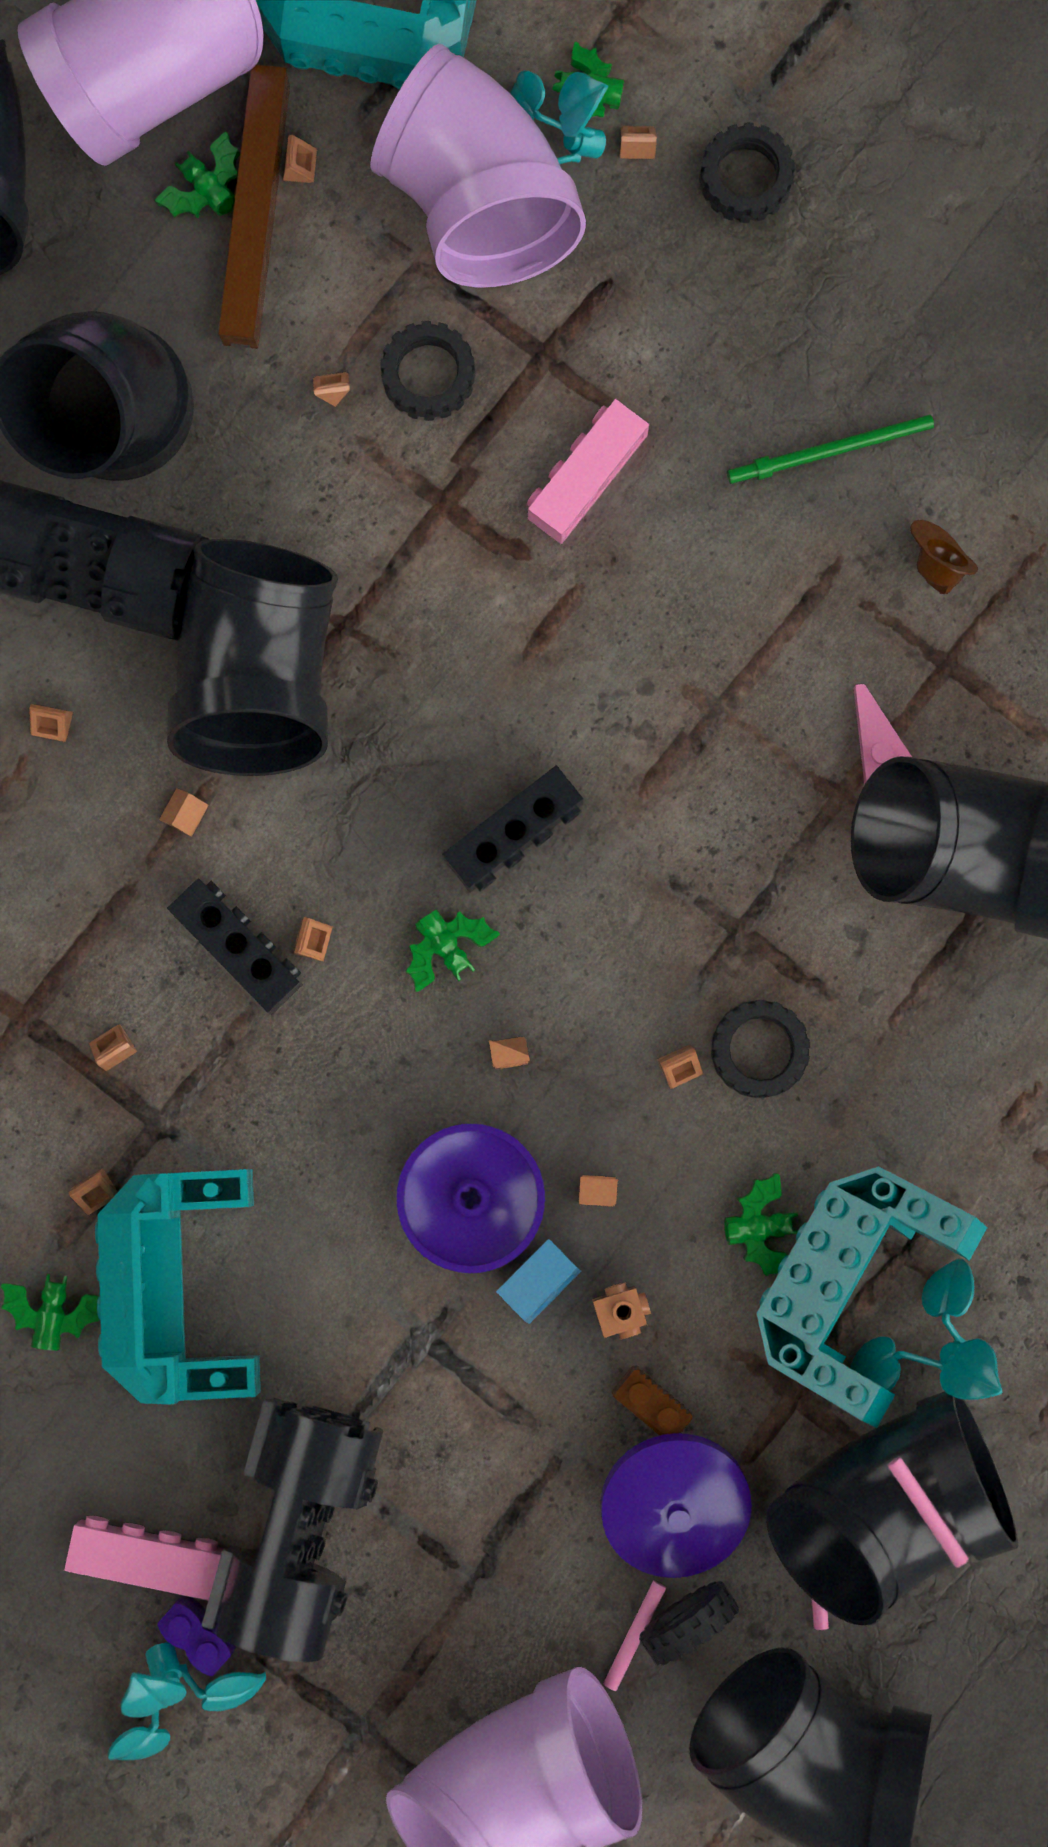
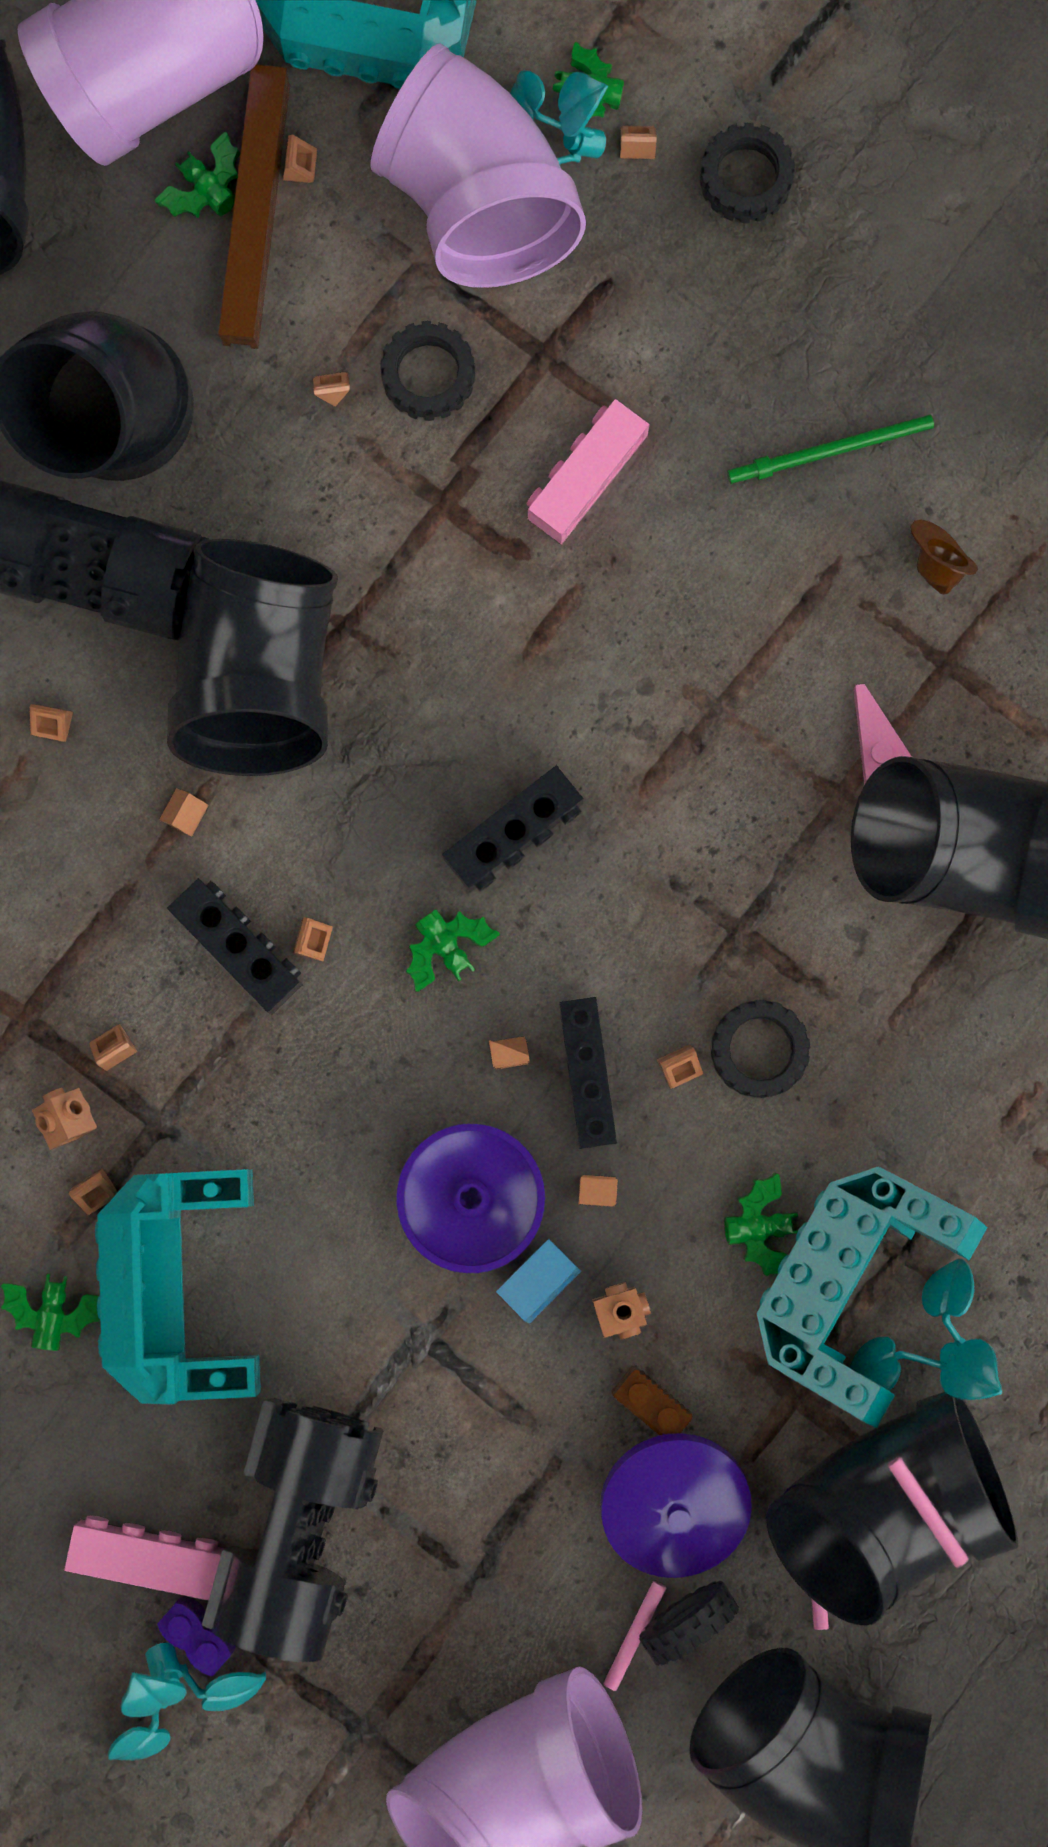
(63, 1117): none -> nougat brick
(587, 1072): none -> black brick

